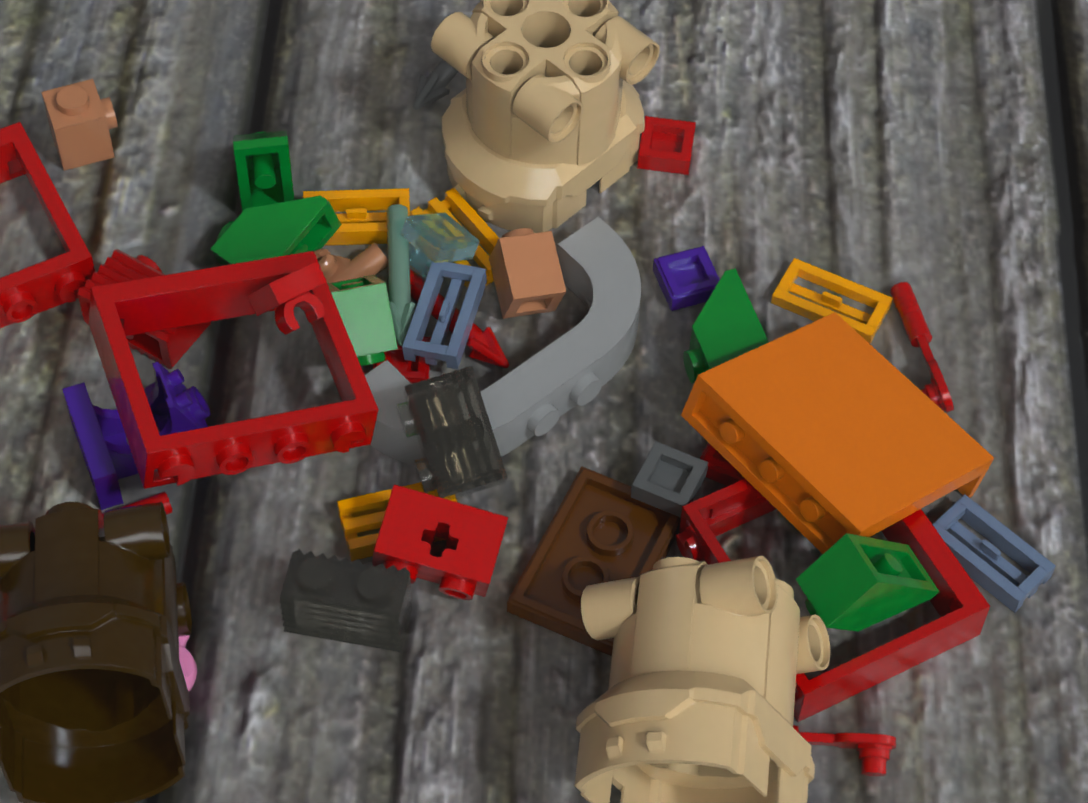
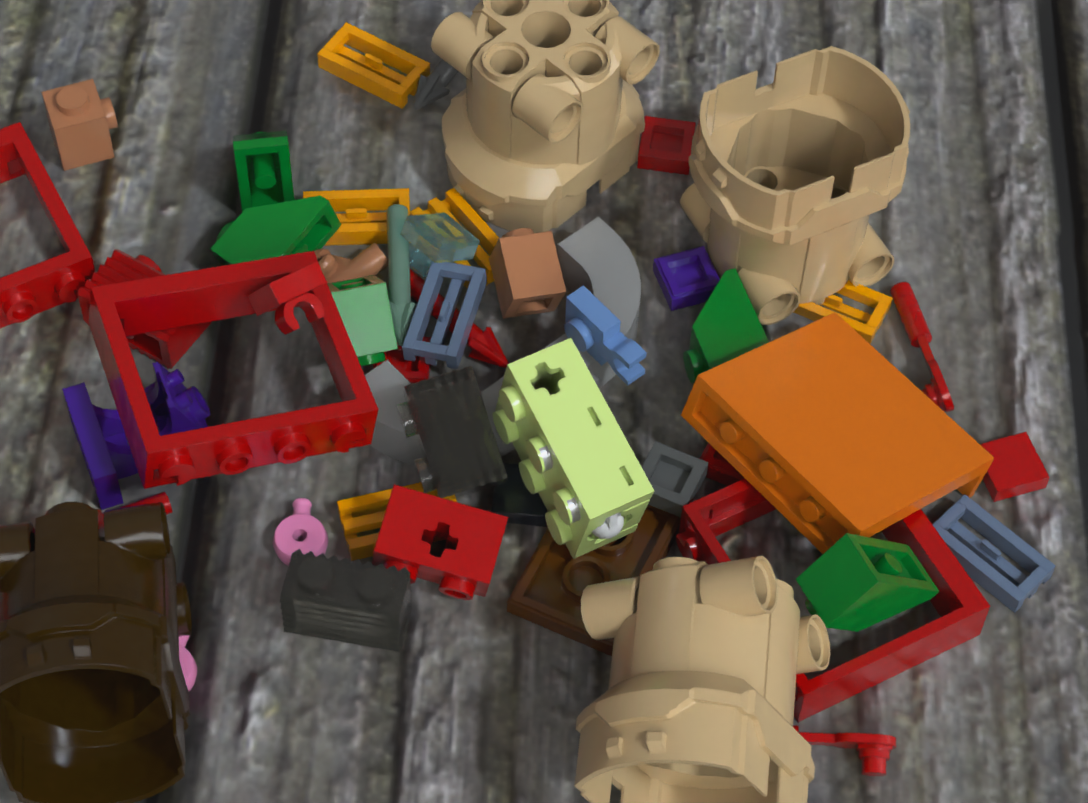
(301, 528): none -> bright pink piece
(368, 70): none -> light orange tile
(516, 501): none -> black tile
(571, 449): none -> yellowish green piece
(599, 333): none -> medium blue plate
(795, 175): none -> tan piece
(1014, 468): none -> red tile

